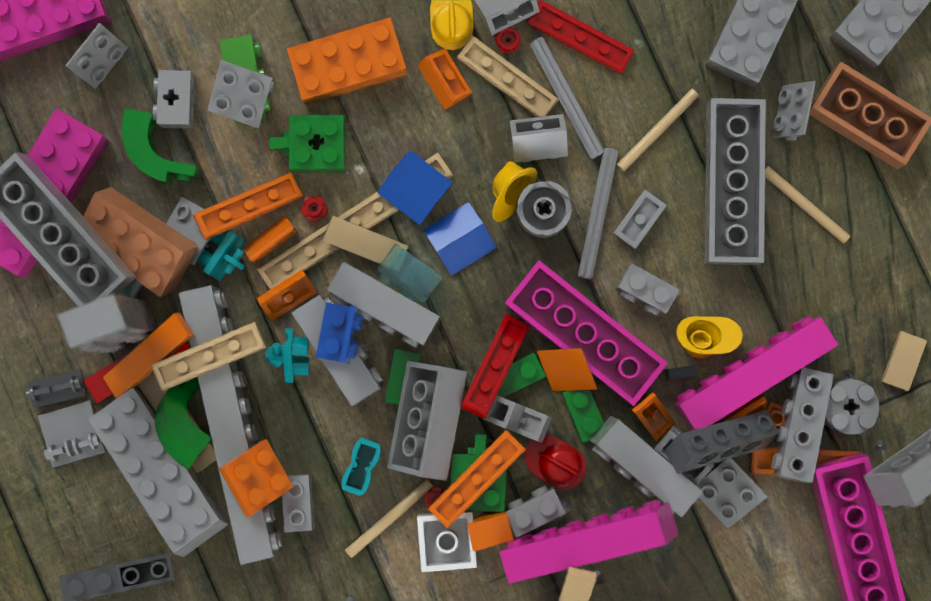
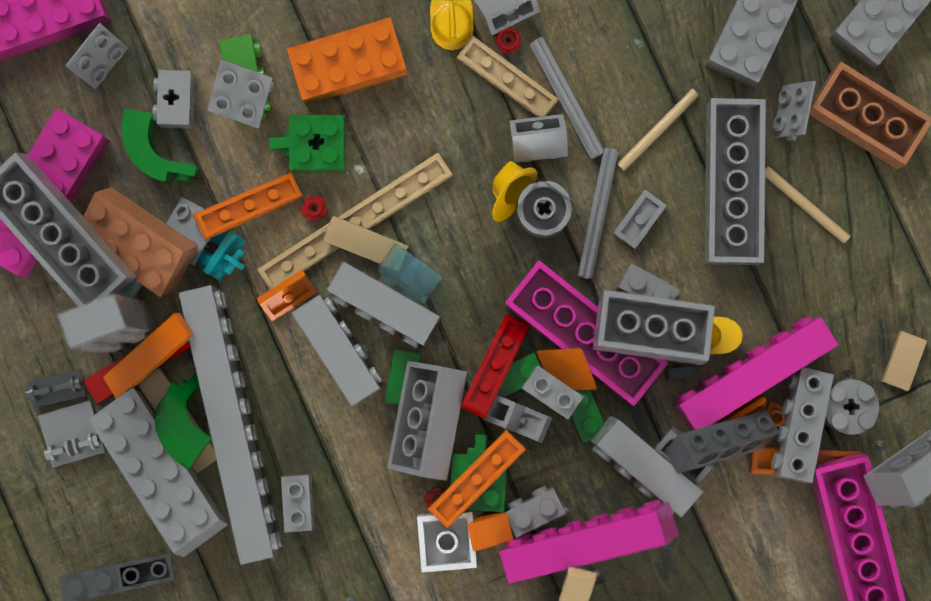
(208, 356): tan tile -> none
(256, 478): orange plate -> none
(270, 239): orange slope -> none
(285, 354): teal hips -> none
(338, 333): blue bracket -> none
(364, 458): teal brick -> none
(389, 518): tan bar -> none
(414, 187): blue slope -> none
(444, 78): orange slope -> none
(460, 238): blue slope -> none
(552, 392): none -> light grey brick
(555, 462): red piece -> none
(581, 37): red tile -> none
(652, 416): orange slope -> none
(653, 327): none -> light grey brick
(730, 492): light grey hinge -> none

